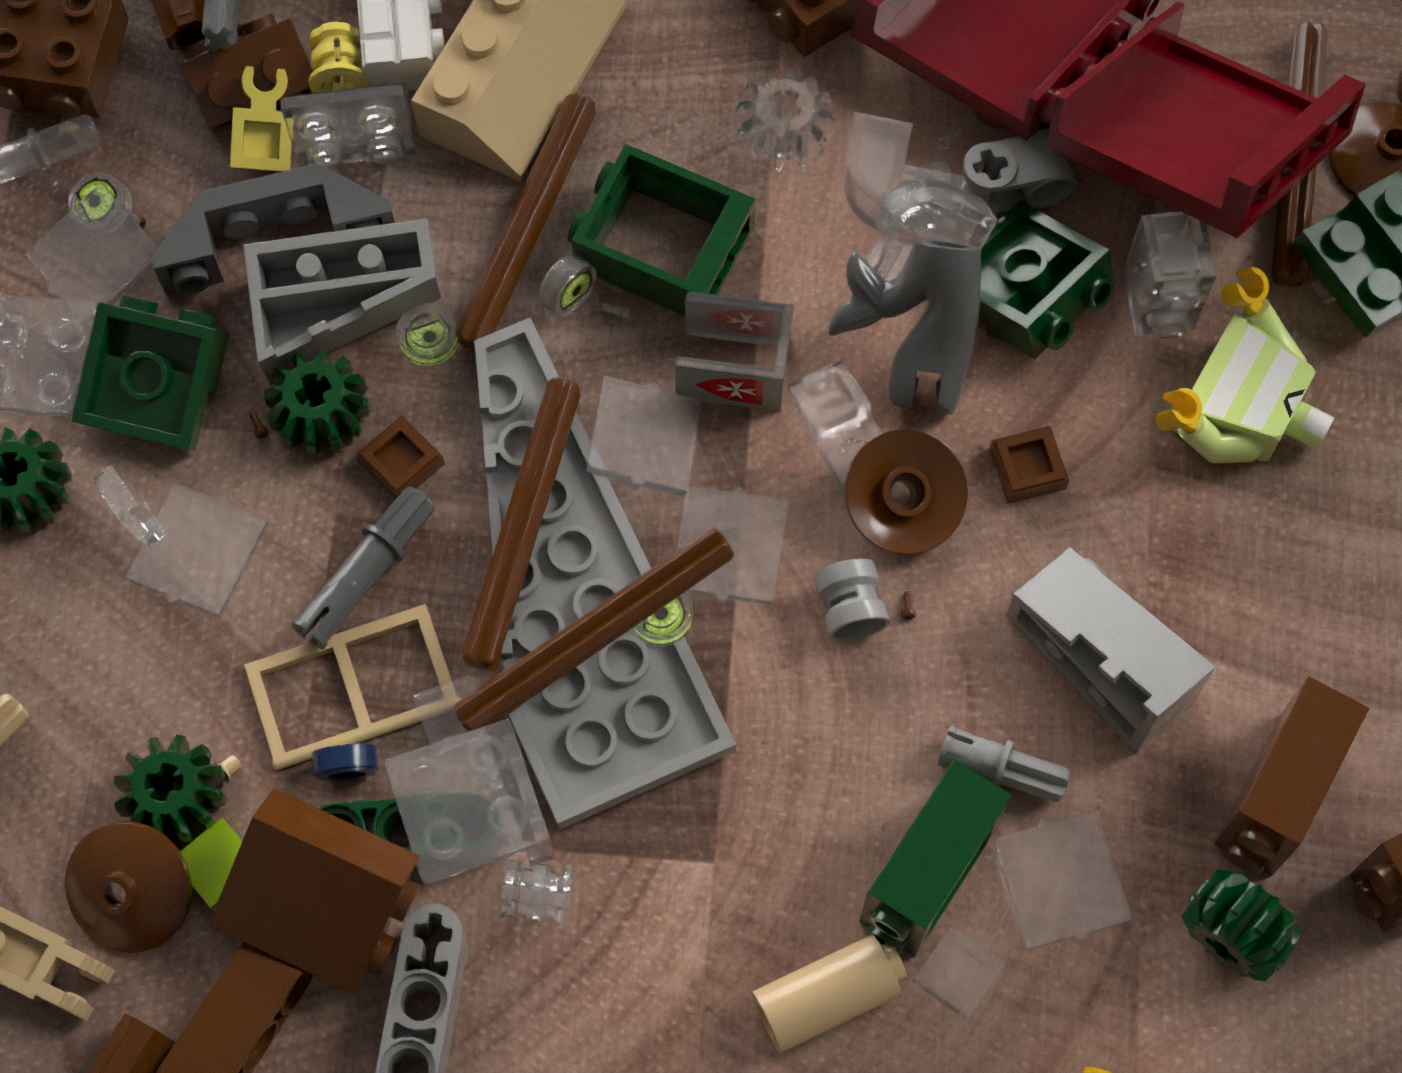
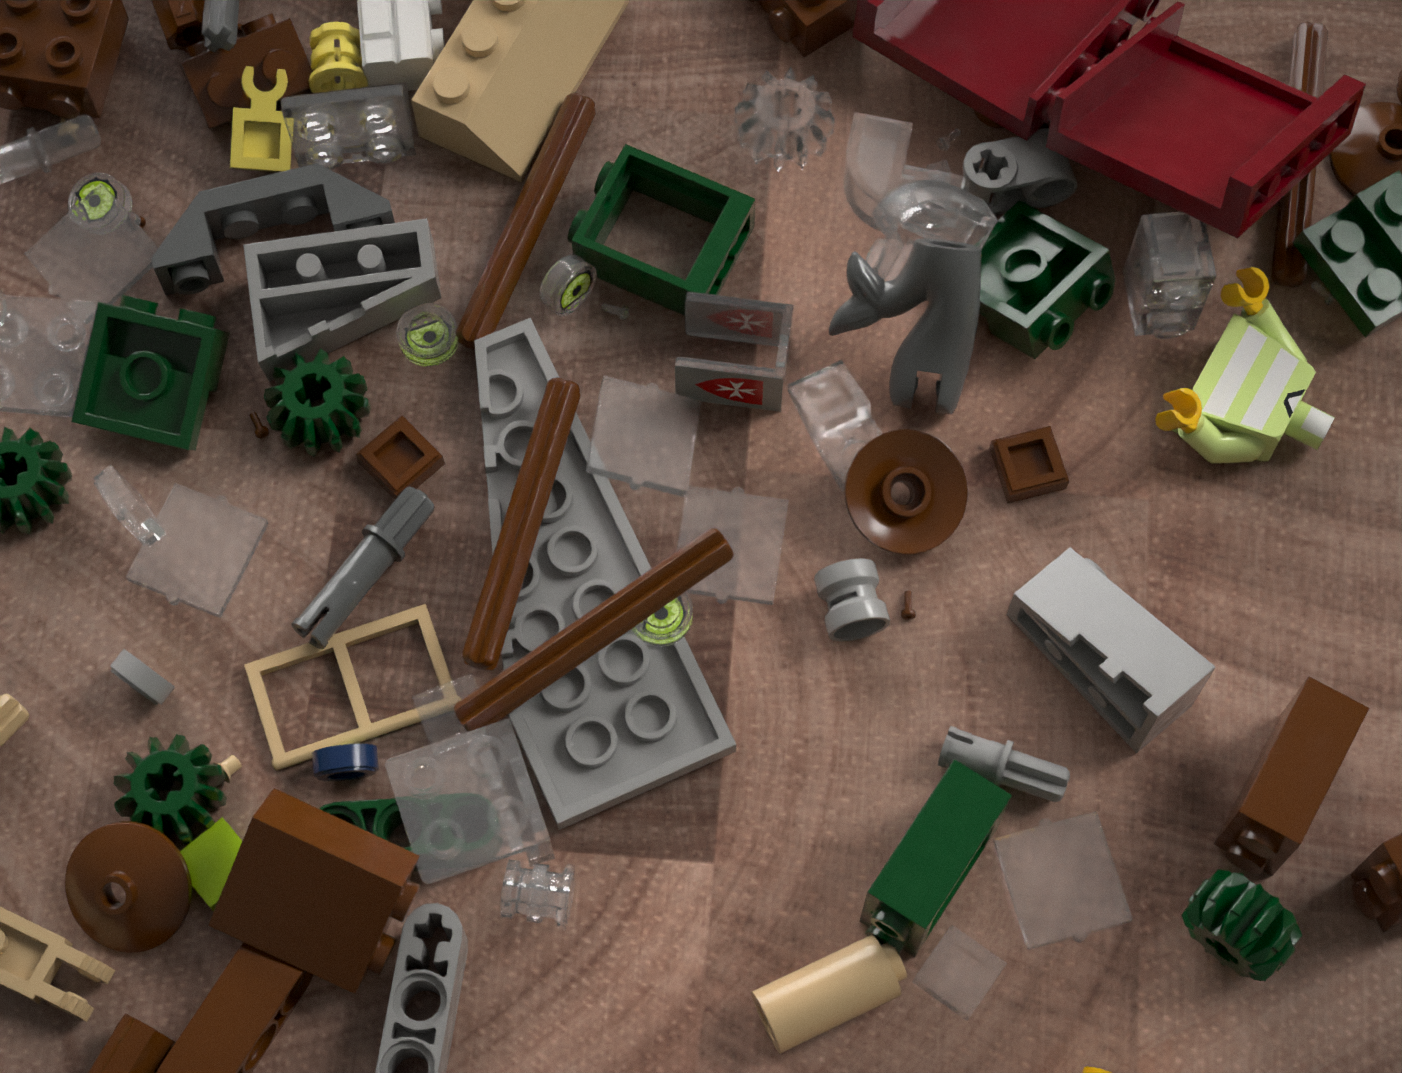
(141, 677): none -> light grey tile

